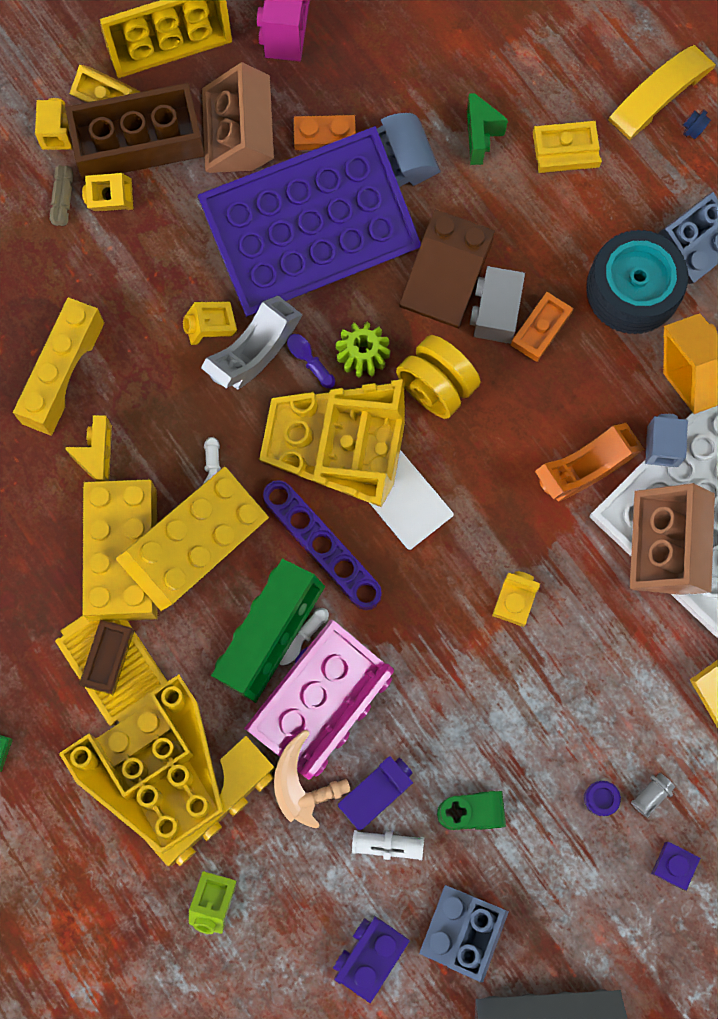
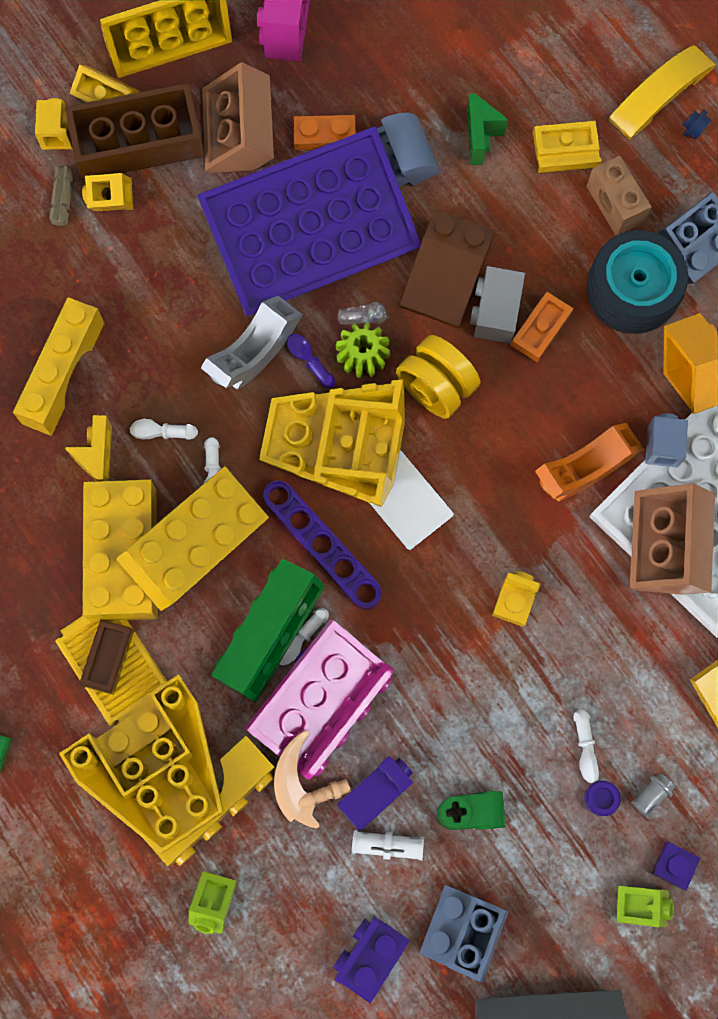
(149, 429): none -> white piece
(209, 320): yellow bracket -> none
(371, 312): none -> clear arm
(588, 761): none -> white piece
(618, 196): none -> medium nougat brick
(644, 906): none -> lime bracket

